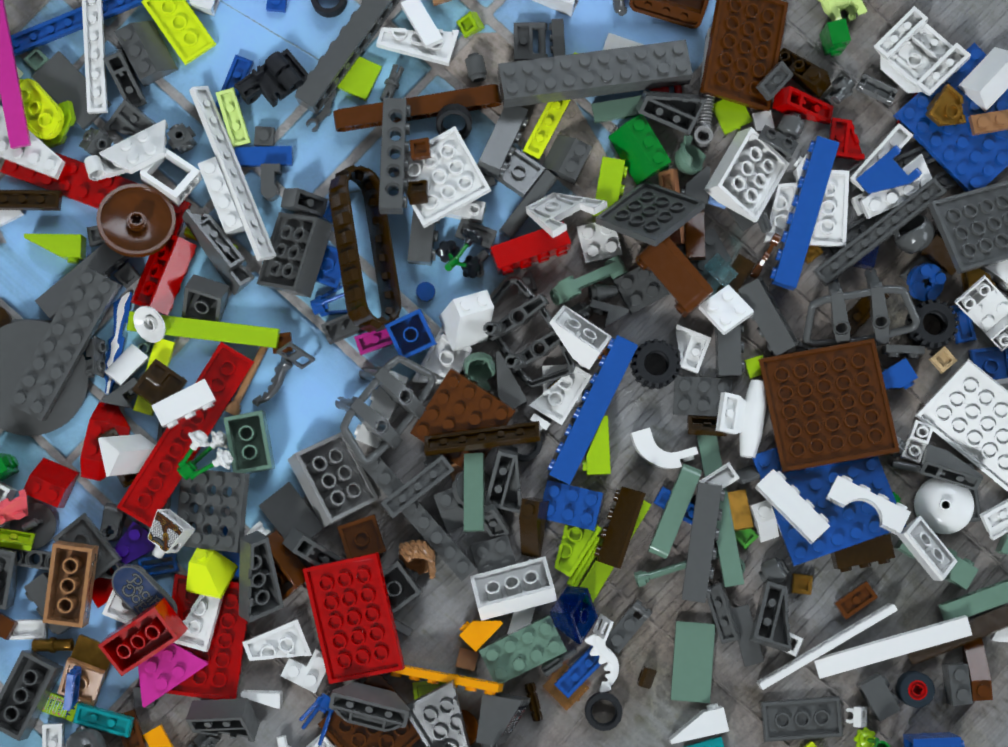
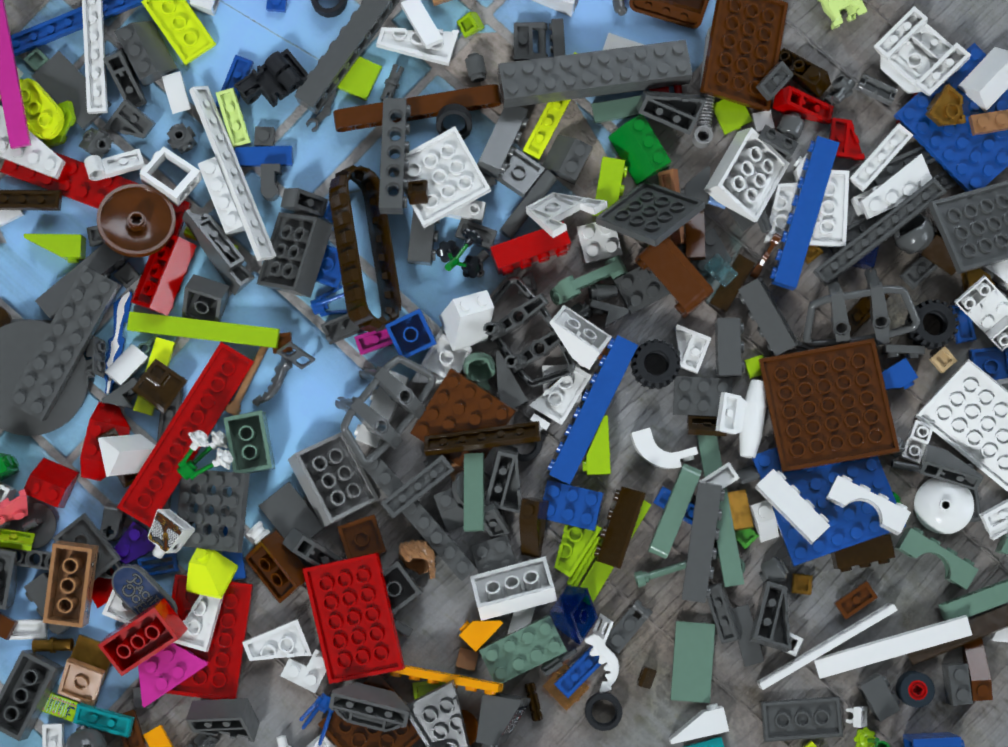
(72, 688): blue tile -> none
(139, 149): white wing -> none
(149, 324): white dish -> none
(176, 92): none -> white slope
(184, 404): white brick -> none
(257, 578): dark grey wedge -> none
(267, 697): white slope -> none
(420, 149): reddish brown plate -> none
(425, 291): blue tile -> none
(689, 158): sand green hat -> none
(726, 309): white plate -> none
(835, 37): green brick -> none
(886, 174): blue flag -> none
(927, 549): white slope -> none
(935, 285): blue plate -> none

